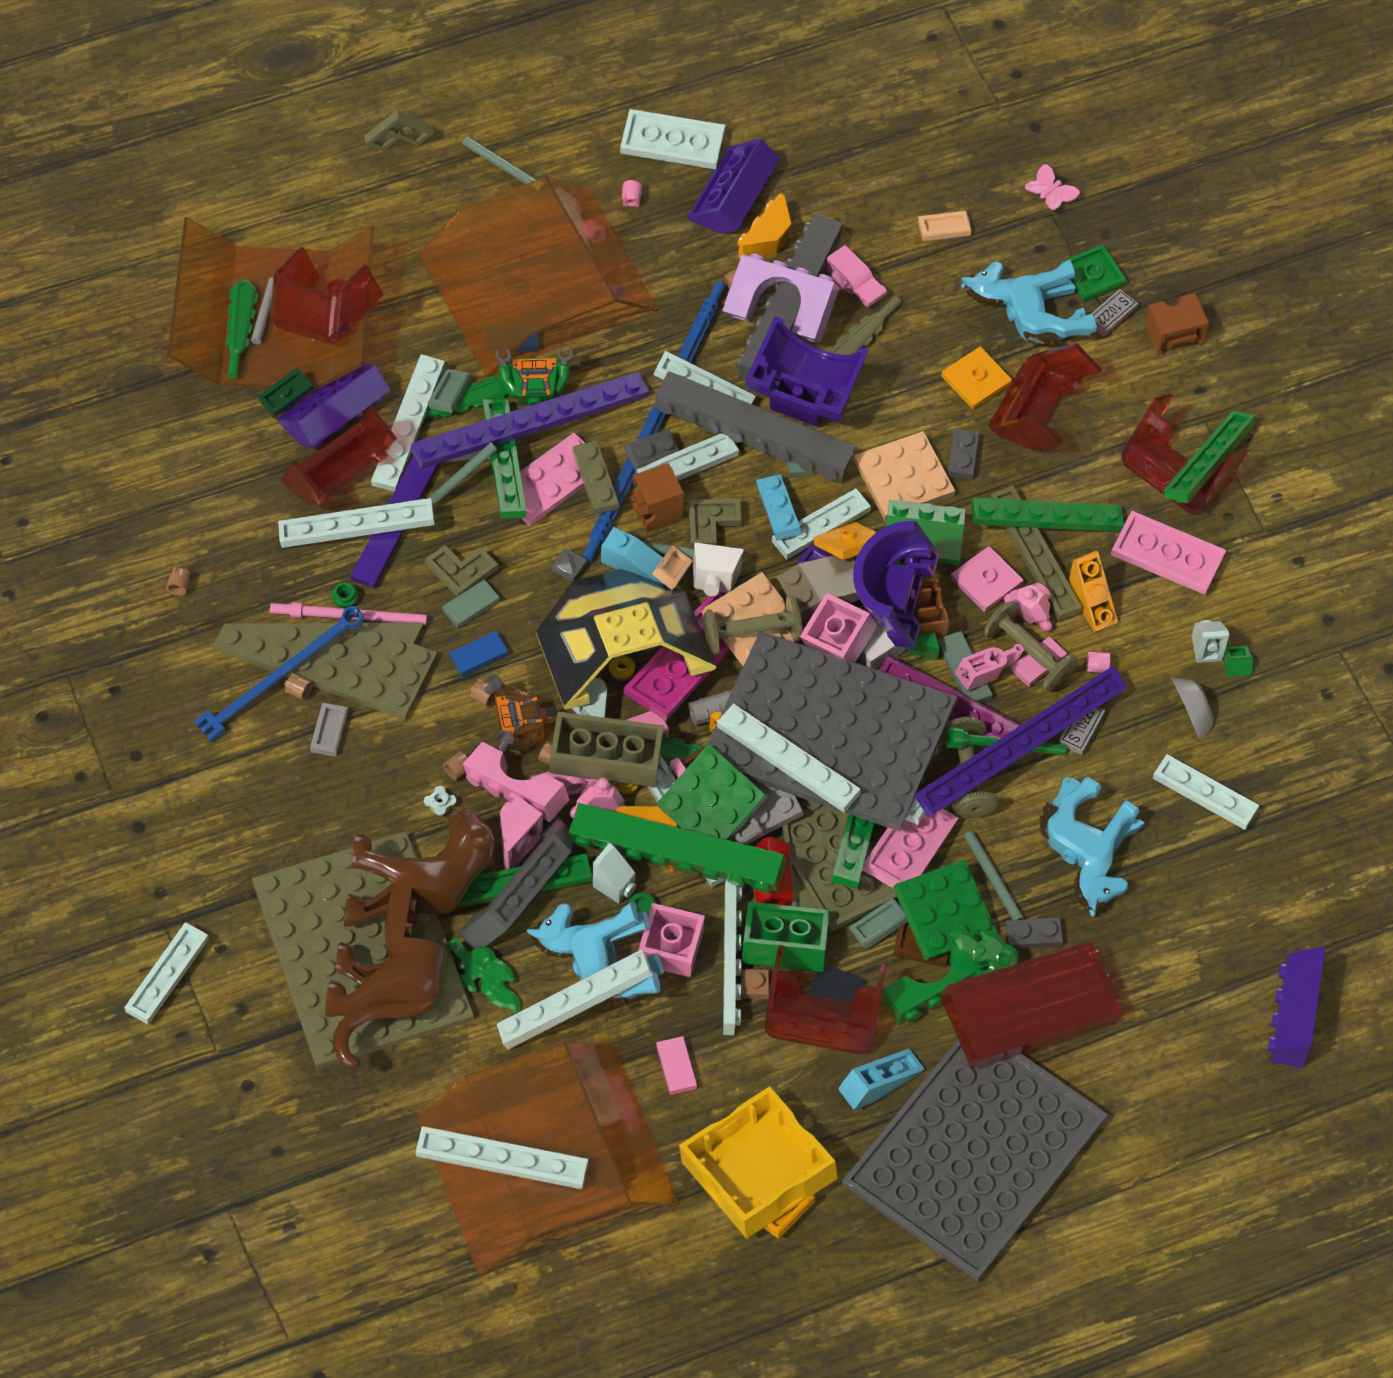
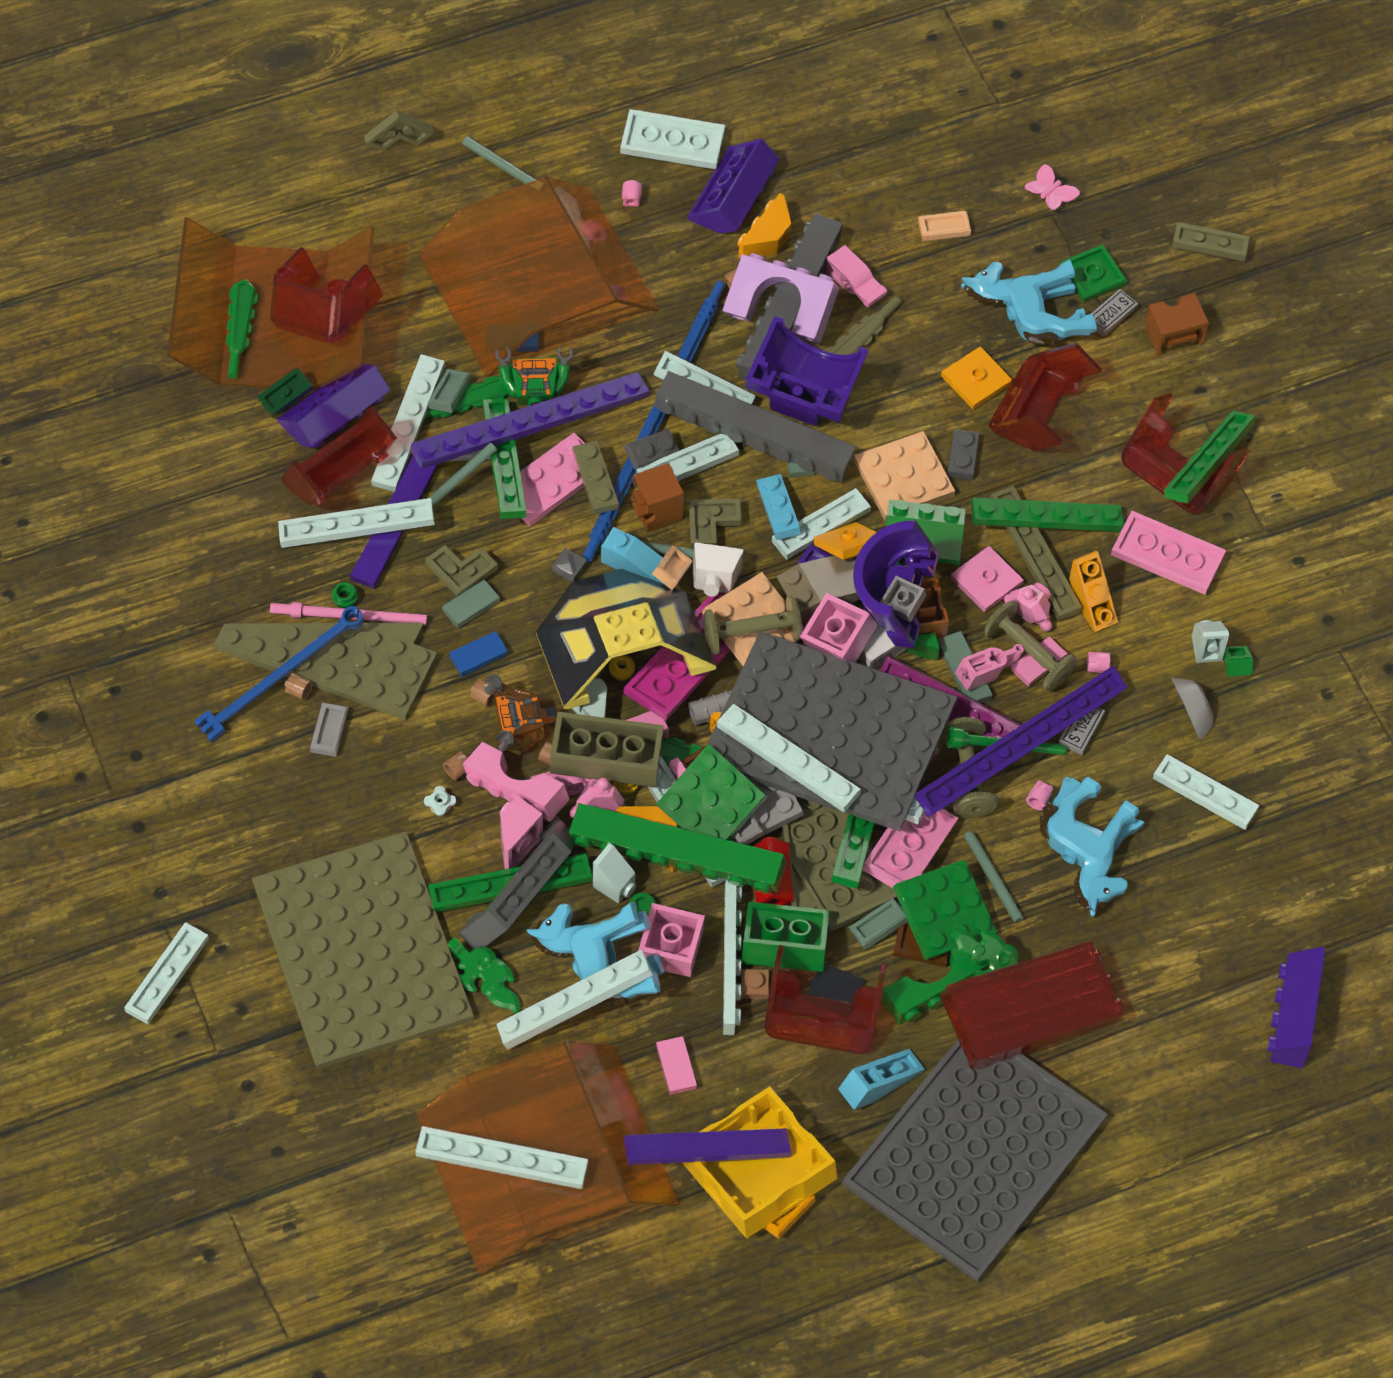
(178, 581): medium nougat hose -> none
(263, 314): light grey bar -> none
(416, 968): reddish brown animal -> none
(707, 1146): none -> dark purple tile
(904, 598): none -> light grey piece
(1034, 933): dark grey plate -> none
(1039, 795): none -> bright pink hose
(1210, 241): none -> olive plate

